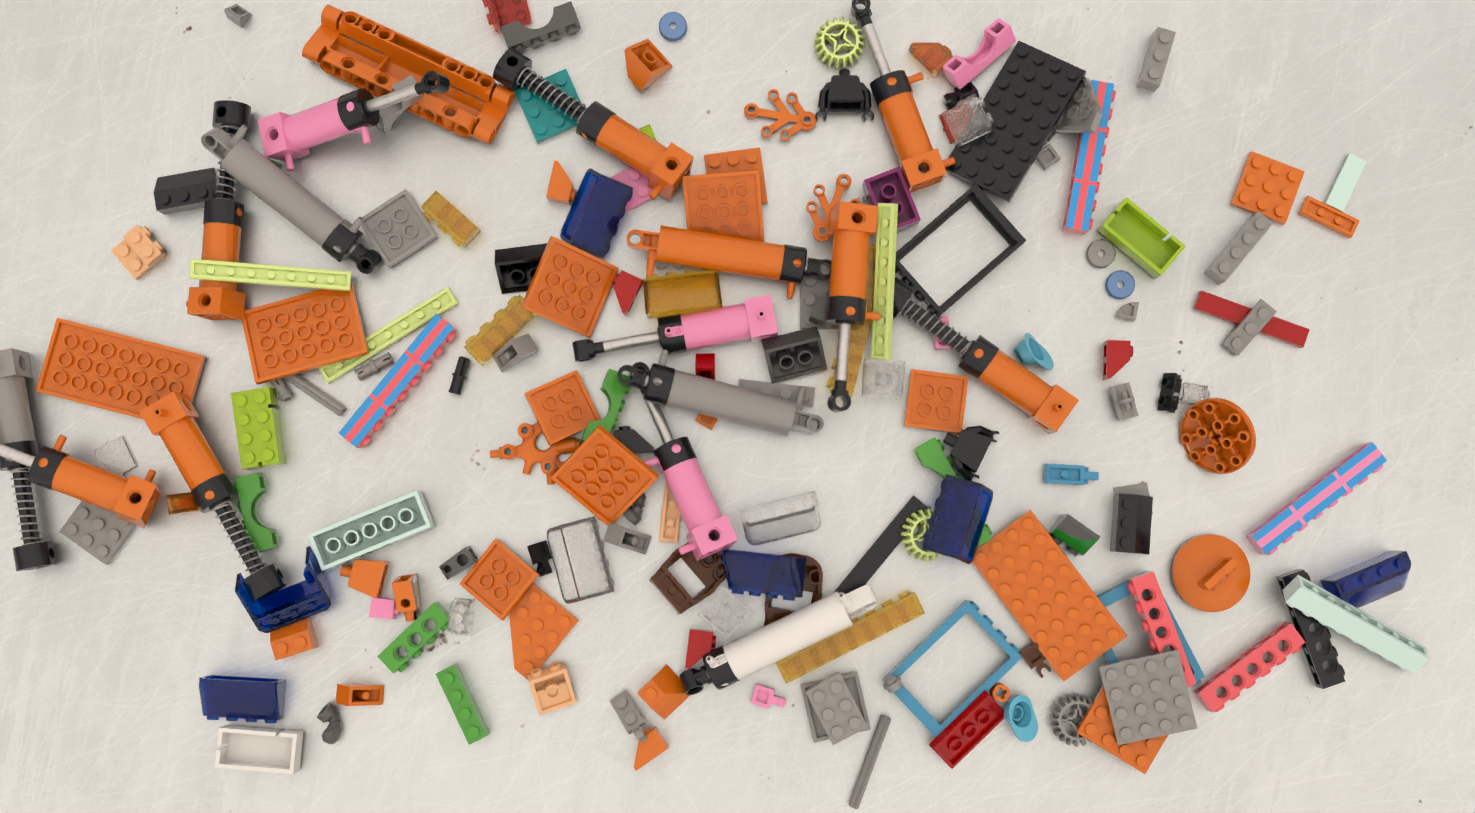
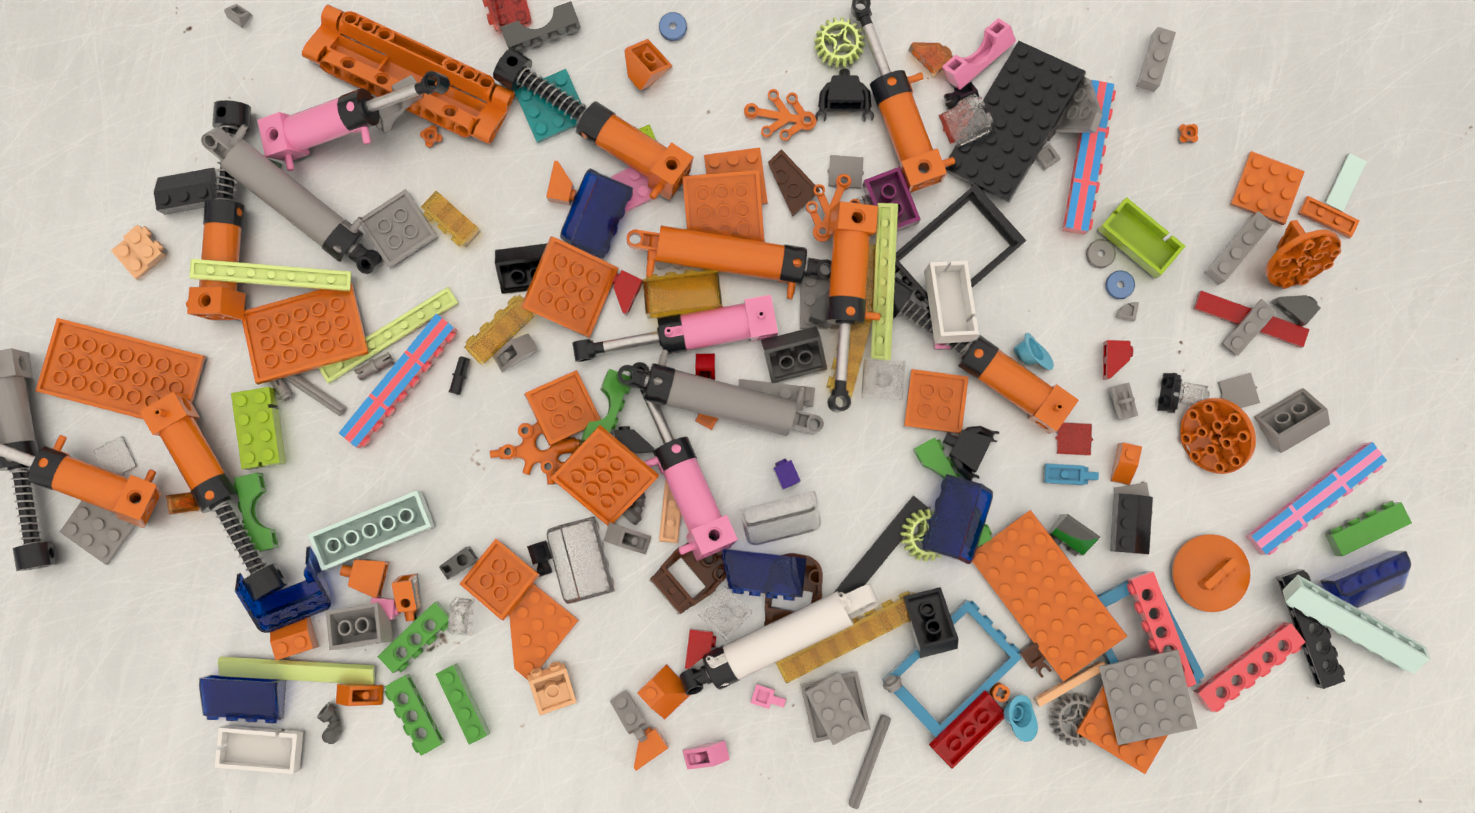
(296, 670): none -> yellowish green tile
(358, 626): none -> light grey slope
(424, 719): none -> bright green brick
(432, 130): none -> orange plate
(706, 755): none -> bright pink slope
(786, 473): none -> dark purple brick
(792, 181): none -> reddish brown wing
(846, 165): none -> light grey piece
(931, 622): none -> black slope
(951, 302): none -> white piece
(1068, 684): none -> light nougat tile
(1074, 439): none -> clear red piece
(1125, 463): none -> orange slope
(1192, 128): none -> orange plate
(1240, 390): none -> light grey piece
(1293, 420): none -> light grey slope
(1297, 308): none -> dark grey slope
(1302, 255): none -> orange bracket
(1368, 528): none -> bright green brick

